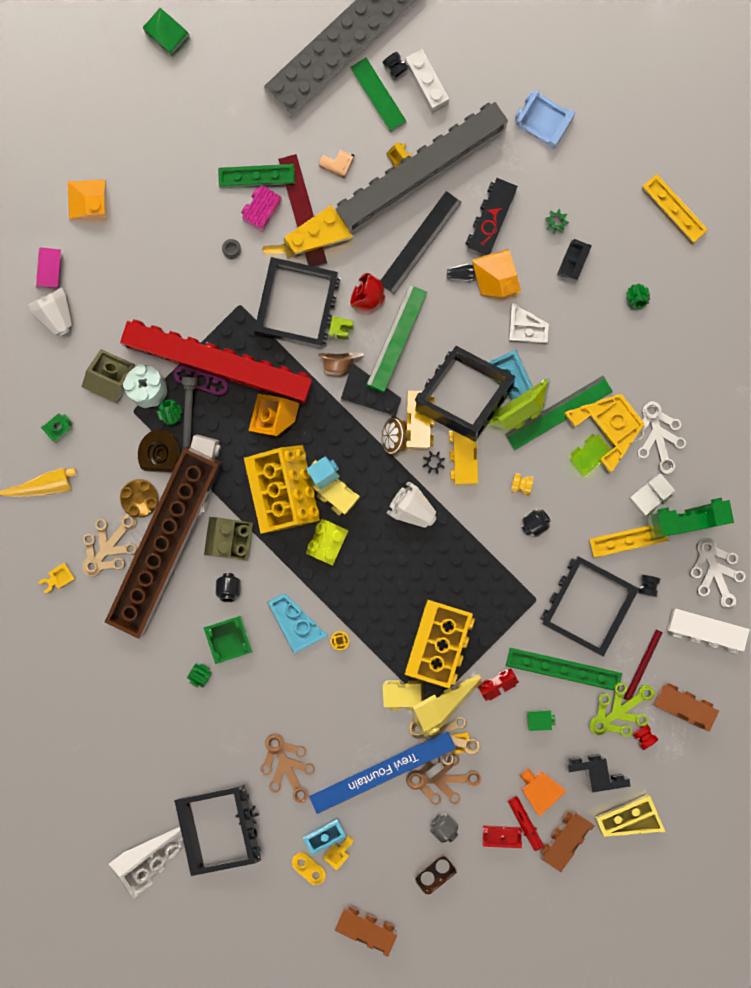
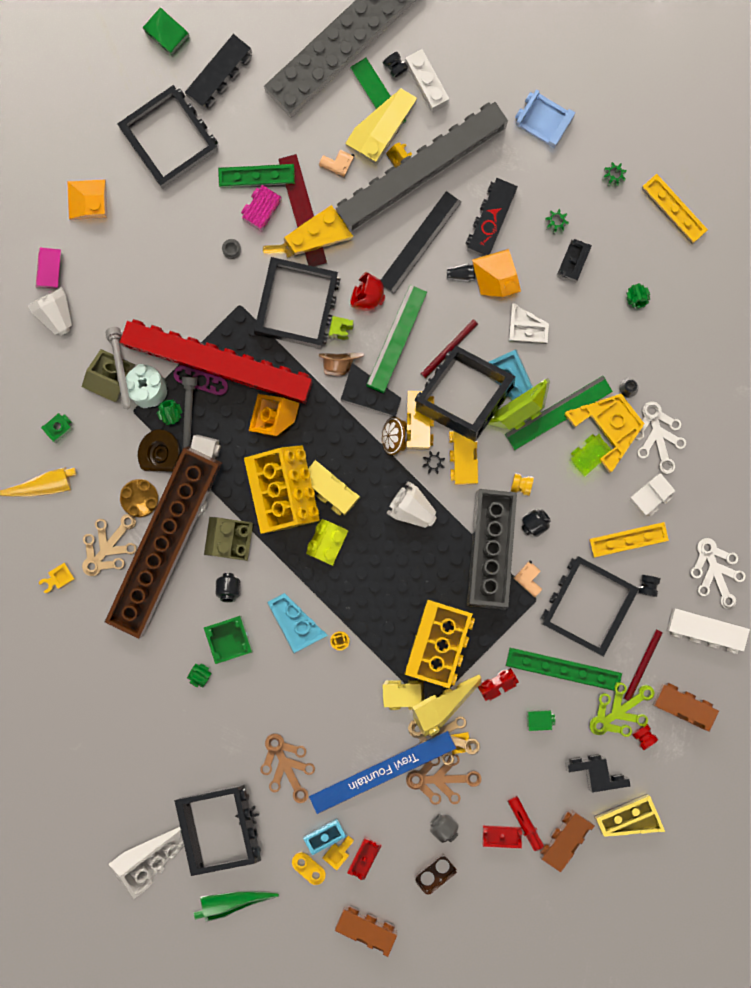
(114, 335): none -> light grey piece
(199, 124): none -> black window
(218, 72): none -> black brick
(224, 904): none -> green piece
(323, 472): medium azure brick -> none
(364, 858): none -> red hinge
(379, 128): none -> light yellow wedge
(434, 770): light grey tile -> none
(455, 342): none -> dark red bar
(491, 549): none -> dark grey brick
(526, 576): none -> light nougat piece
(541, 790): orange torso -> none
(617, 169): none -> green gear
(625, 391): none -> black cone
(702, 517): green wedge -> none

